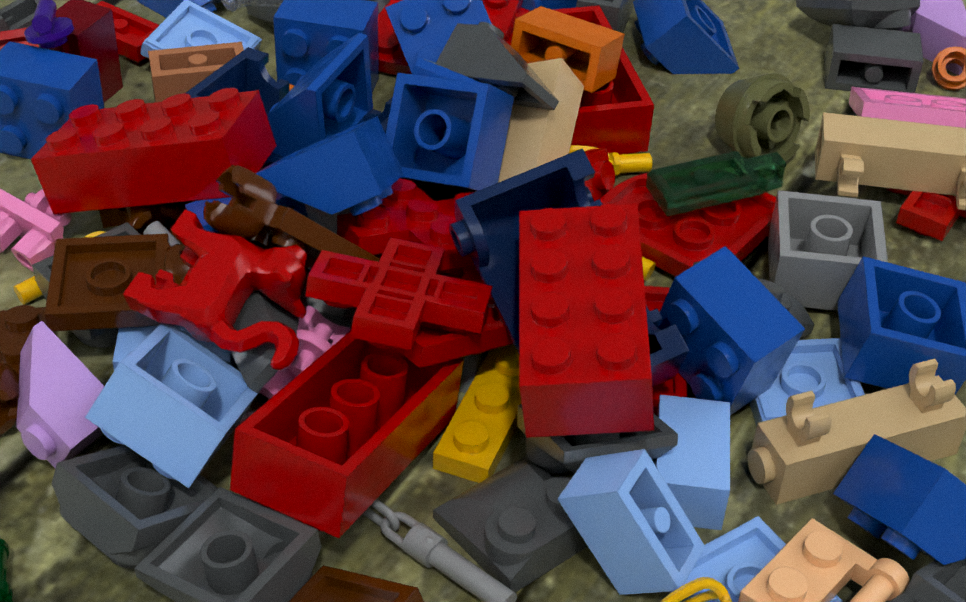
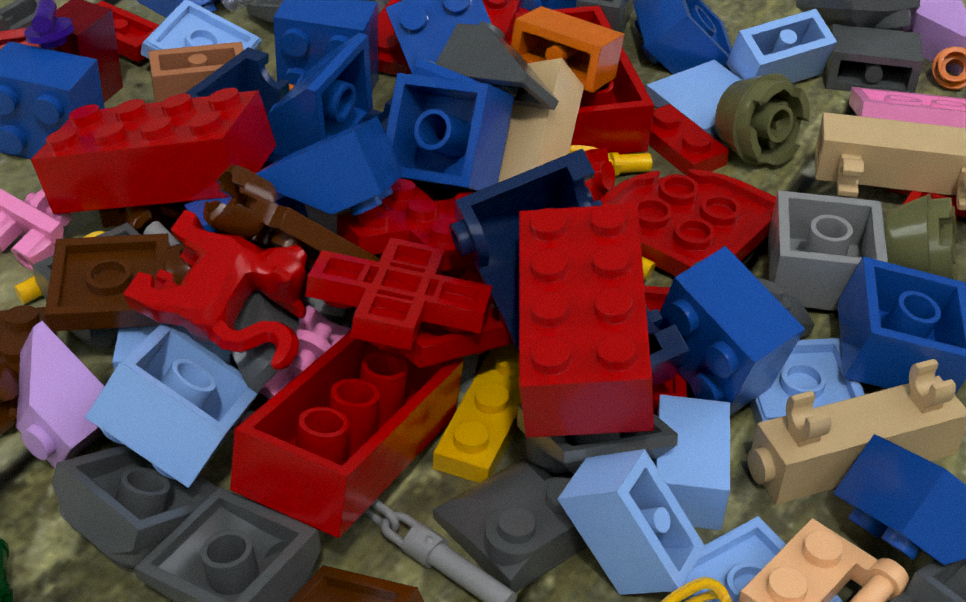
(685, 142): none -> red plate
(694, 92): none -> light blue tile
(714, 181): clear green hinge -> none
(788, 46): none -> light blue brick
(923, 236): none -> olive cone

